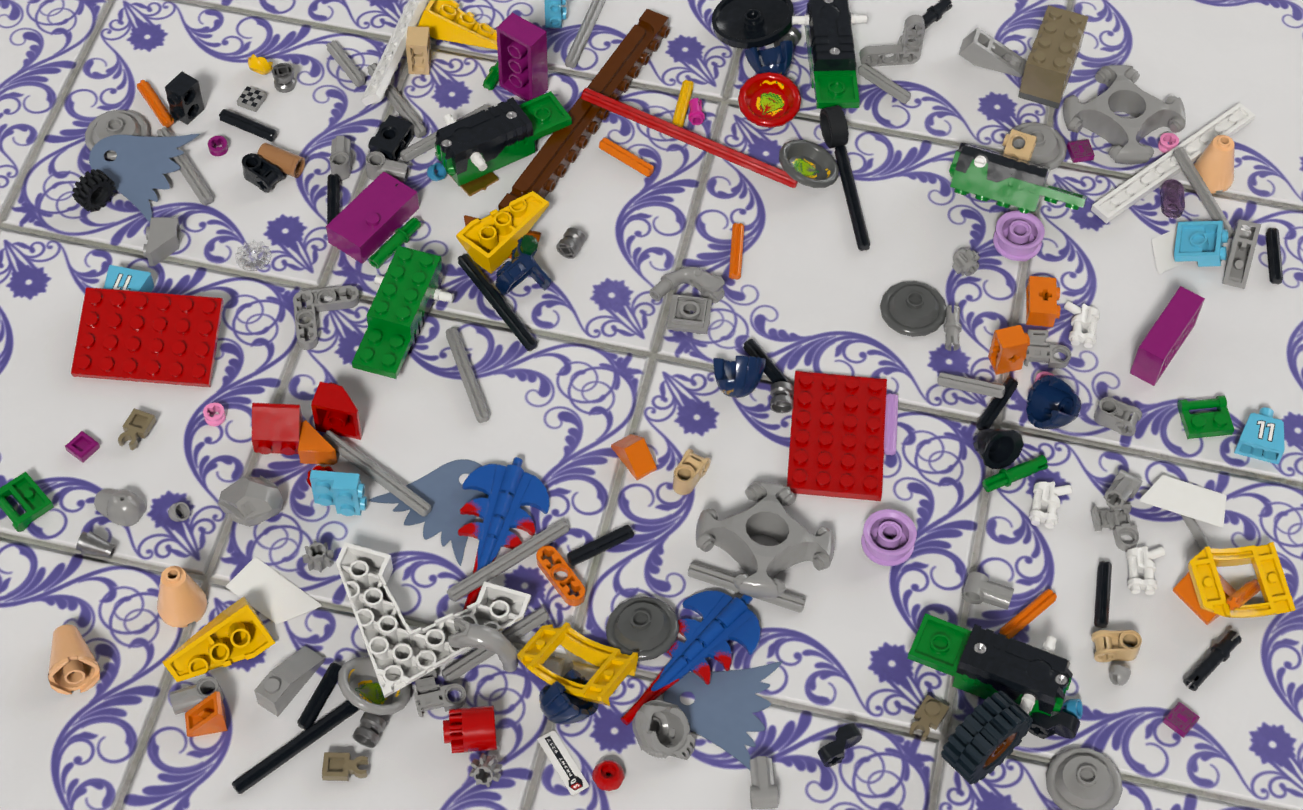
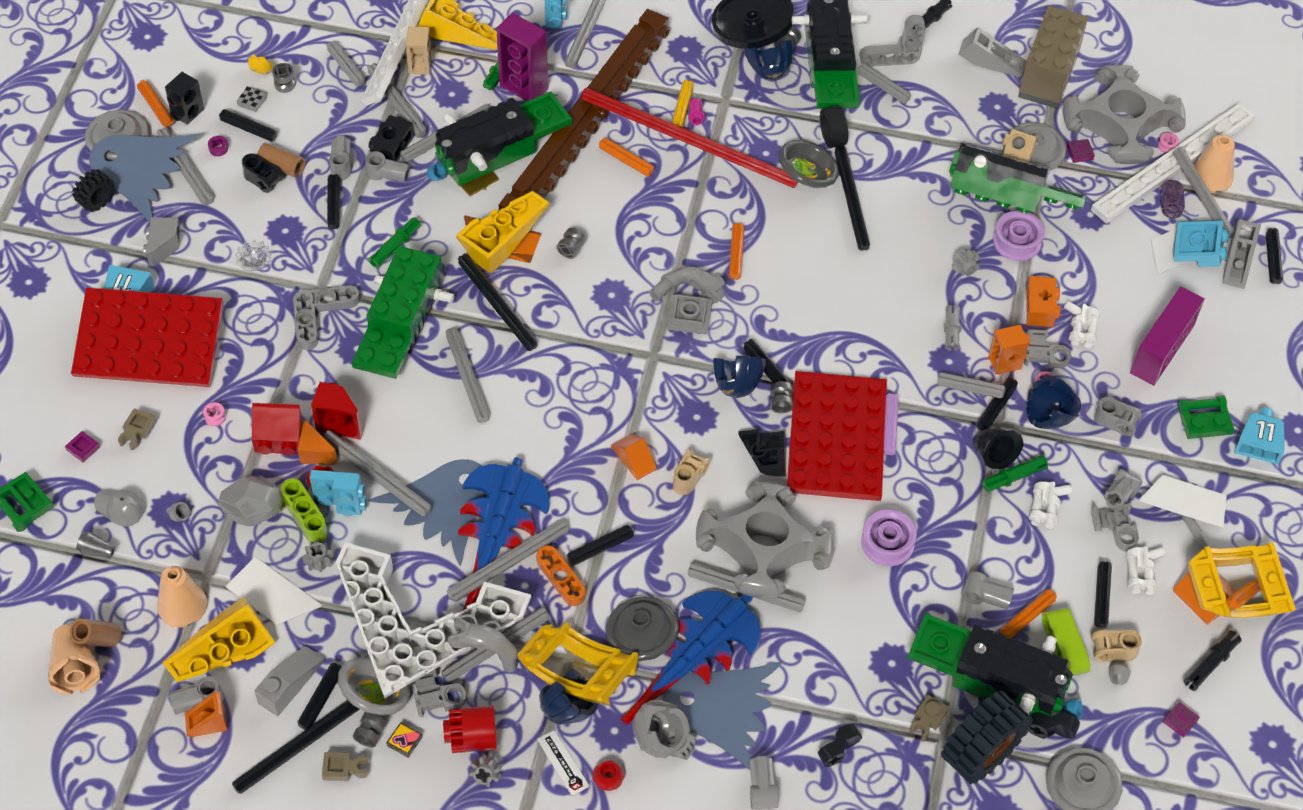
(95, 632): none -> medium nougat pin
(305, 520): none -> lime beam
(372, 217): magenta brick -> none
(404, 740): none -> tile
(521, 267): dark blue piece -> none
(766, 450): none -> black slope
(769, 99): red piece -> none
(913, 308): dark grey piece -> none
(1069, 644): none -> lime beam

